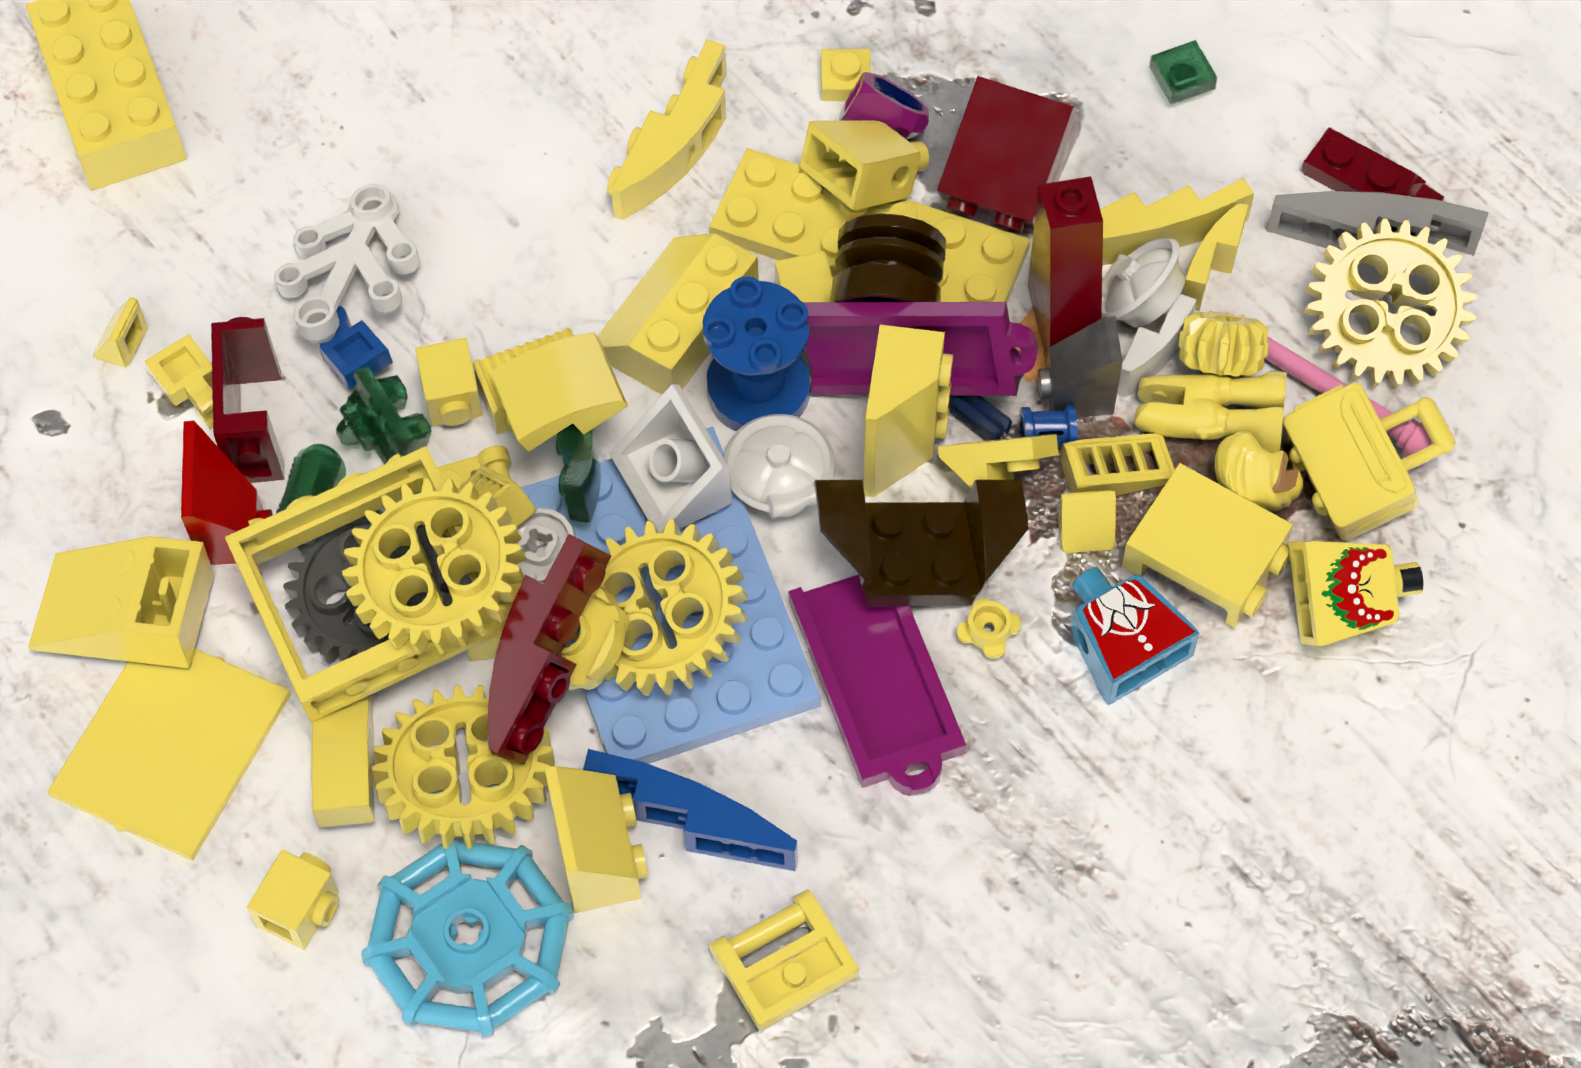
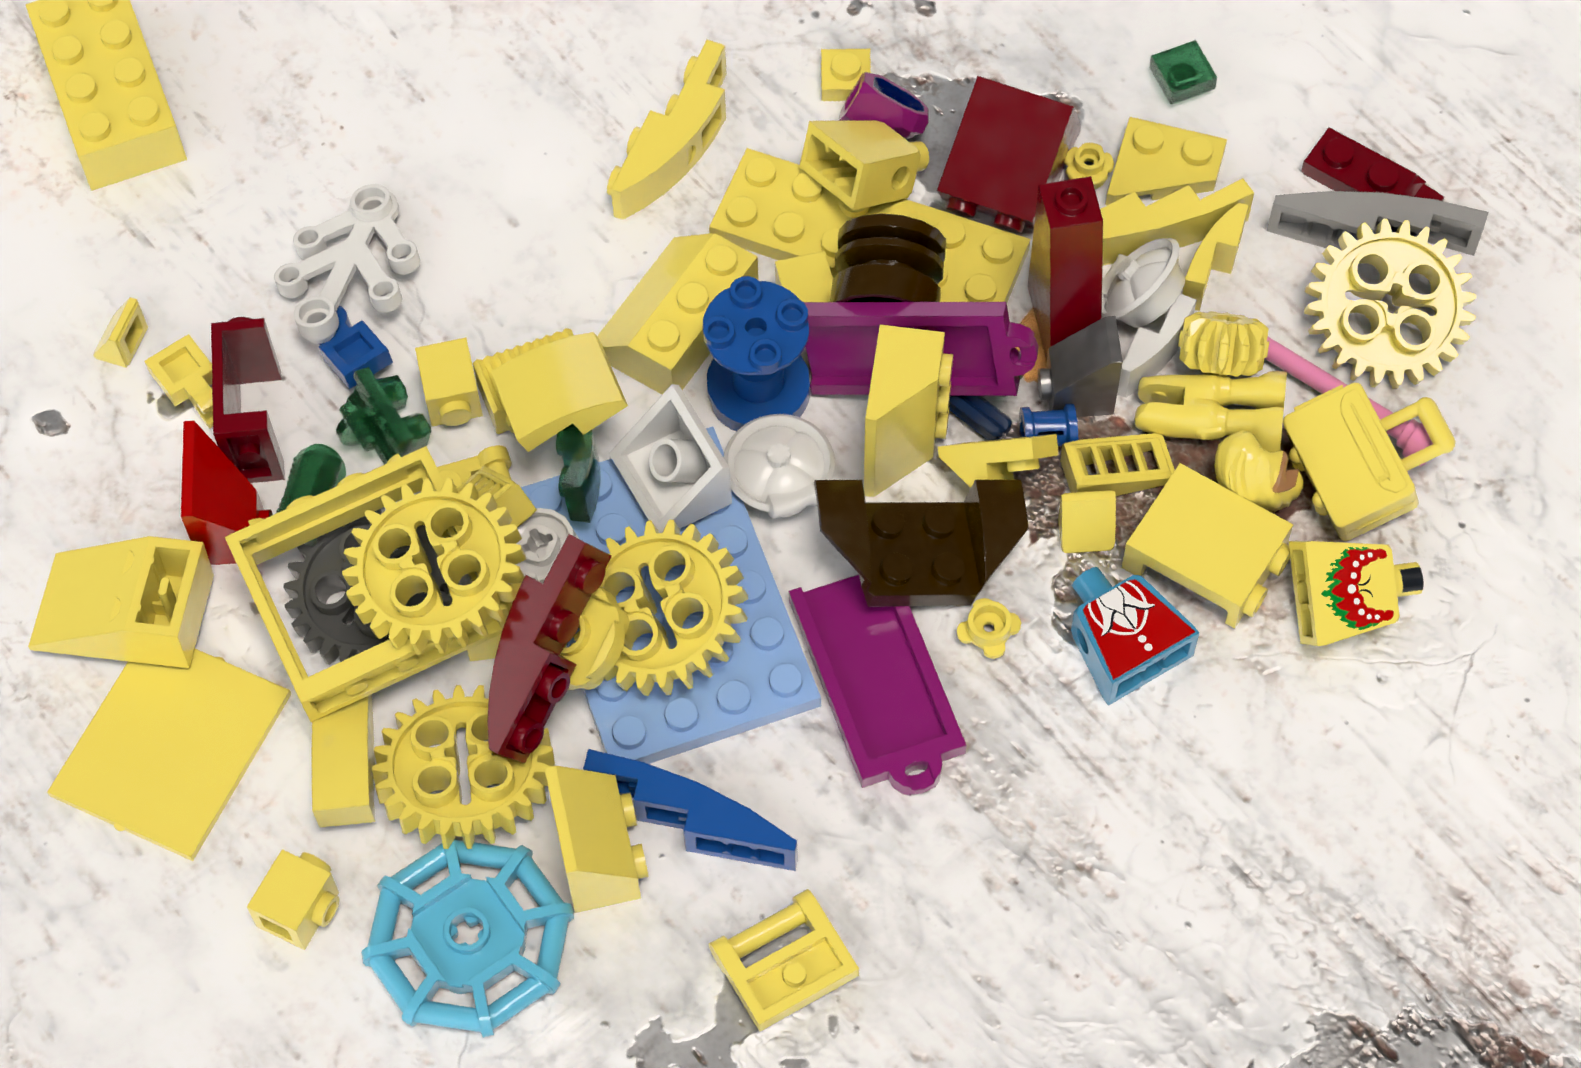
(1102, 163): none -> light yellow plate
(1164, 160): none -> light yellow wing

